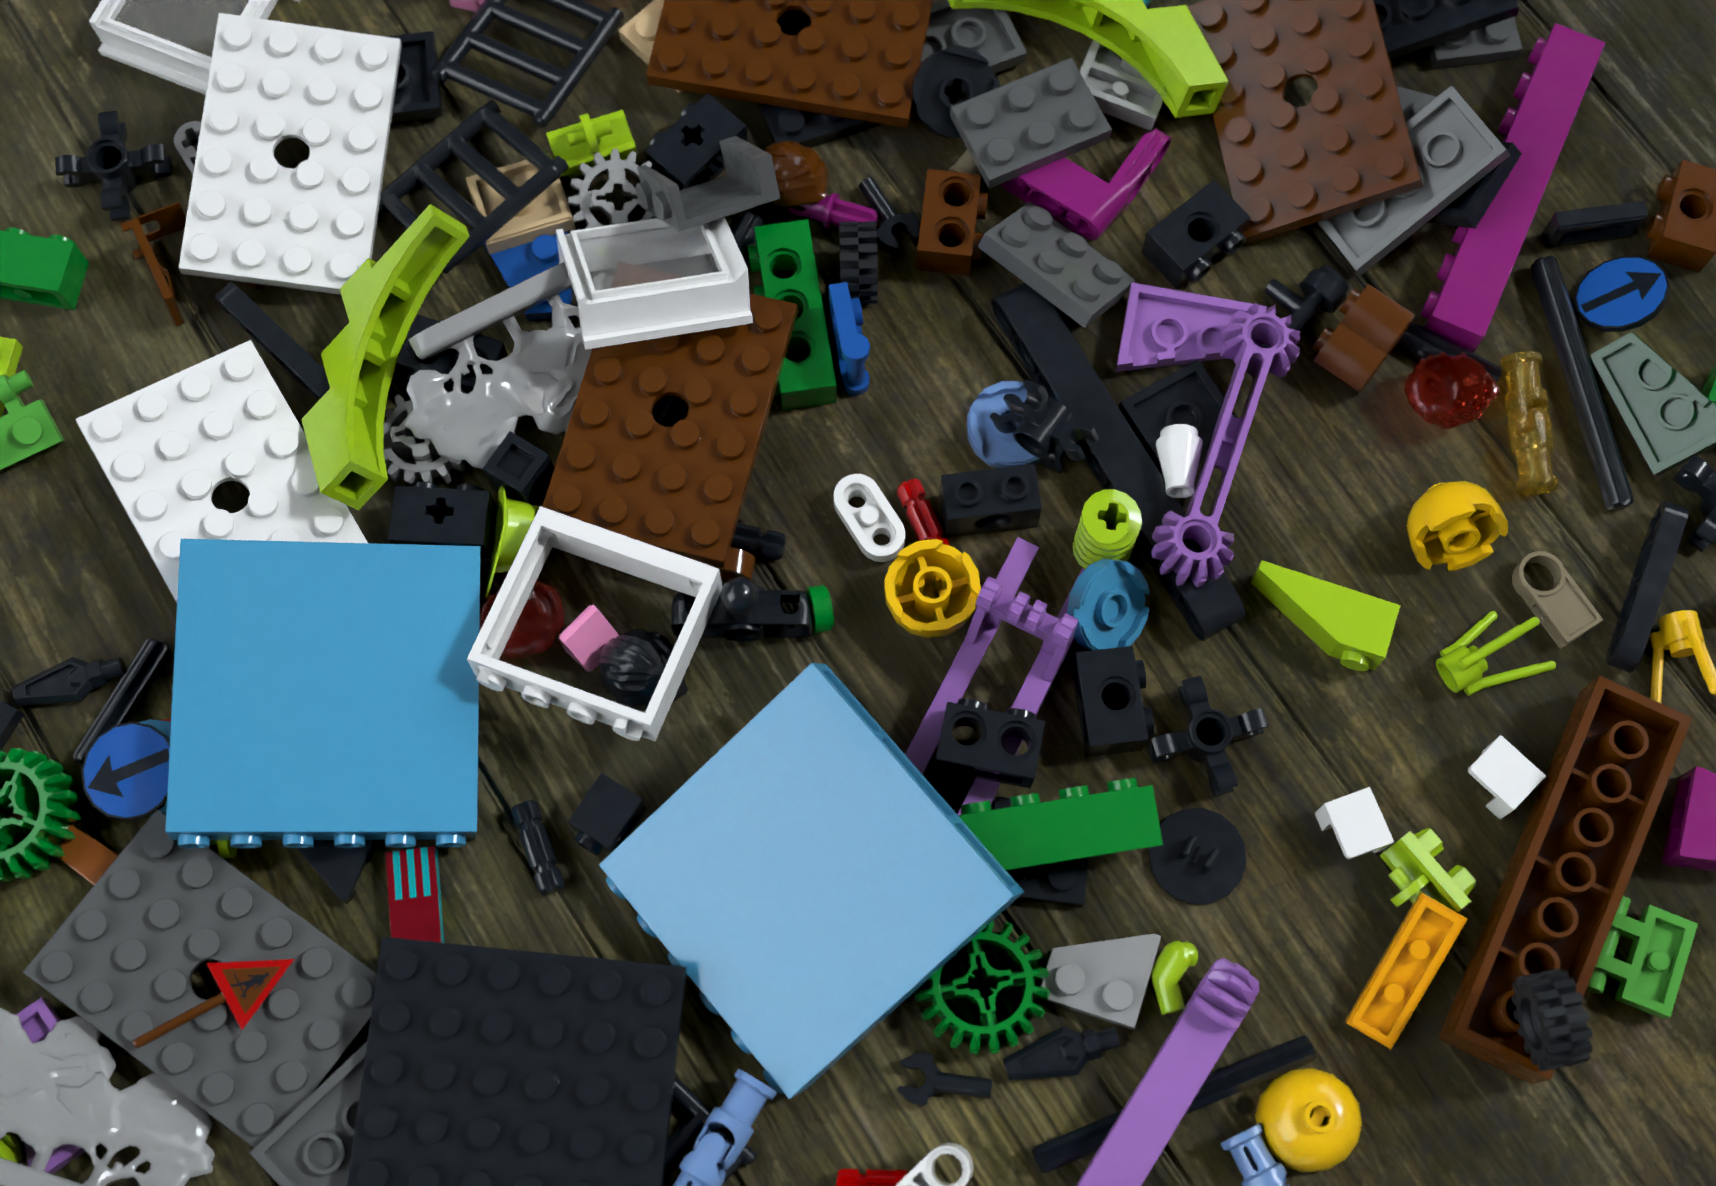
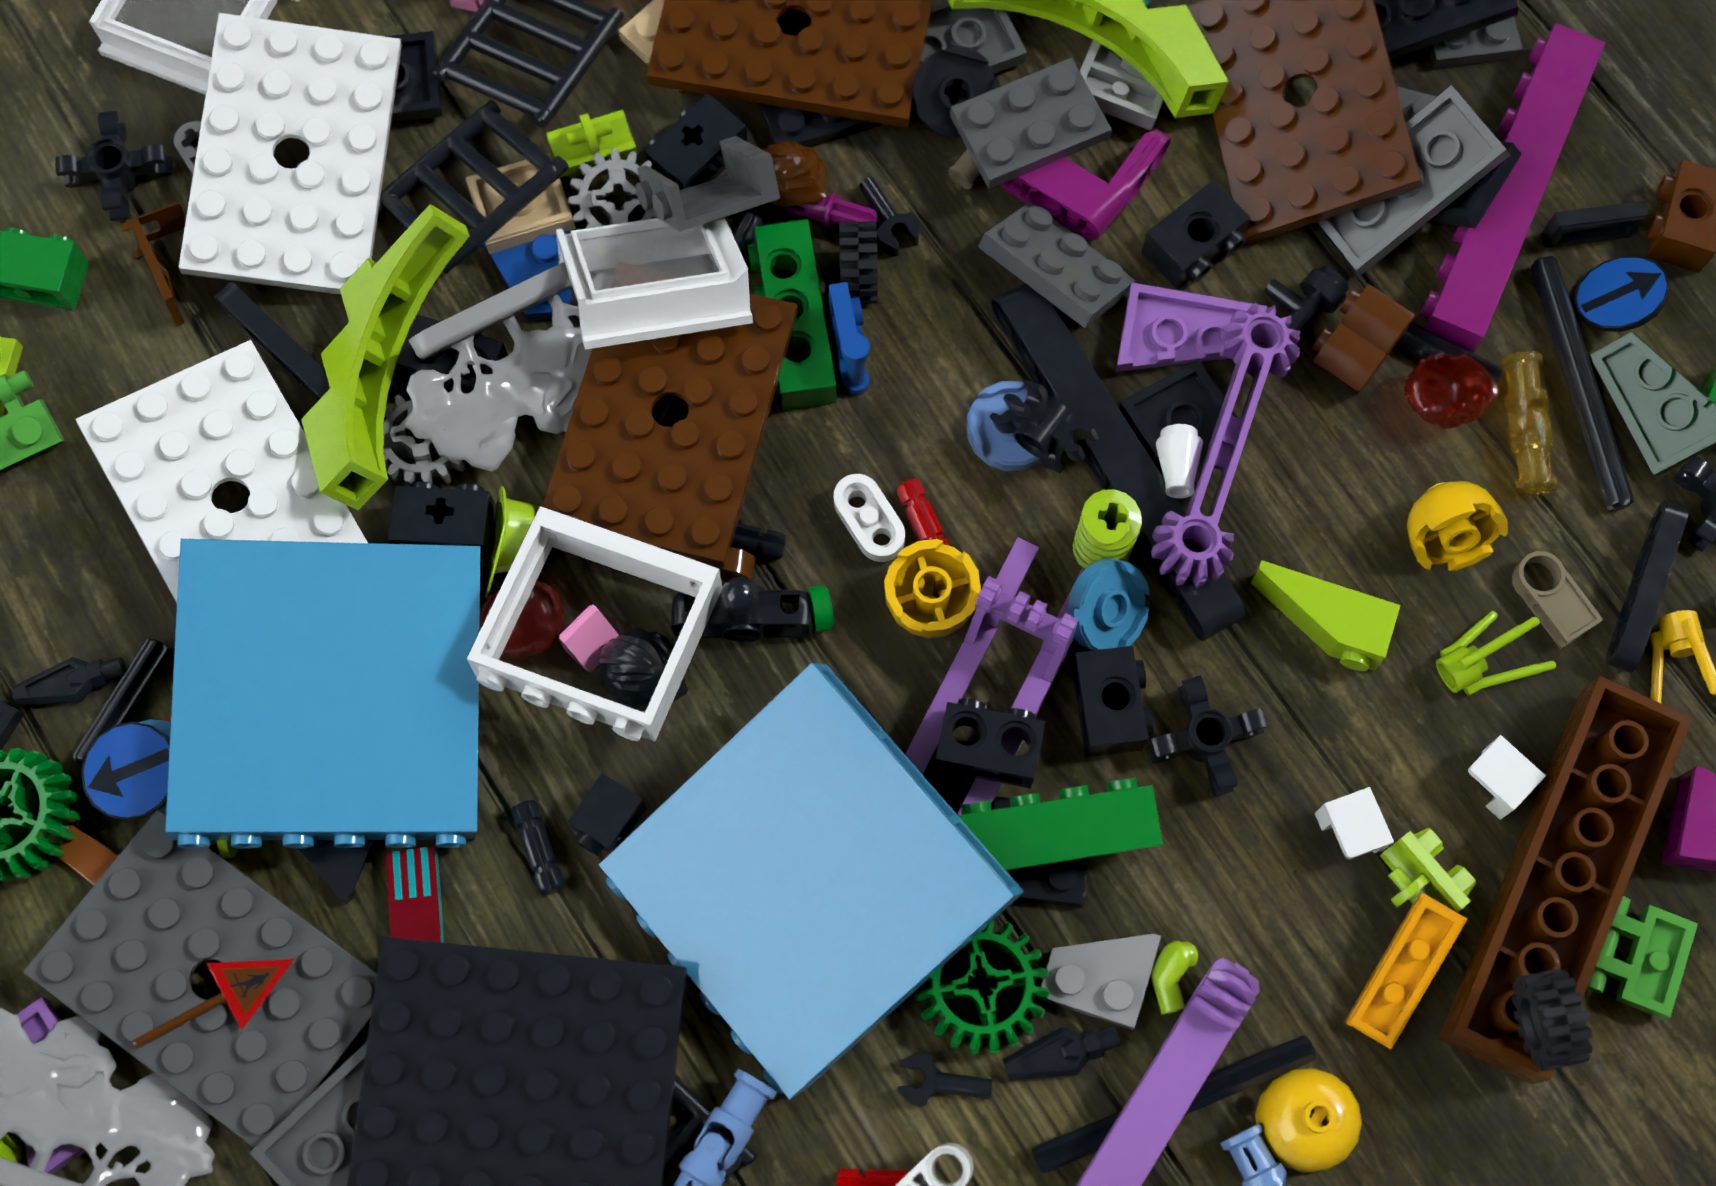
(520, 469): black brick -> none
(946, 222): reddish brown brick -> none
(990, 500): black brick -> none
(1199, 856): black piece -> none

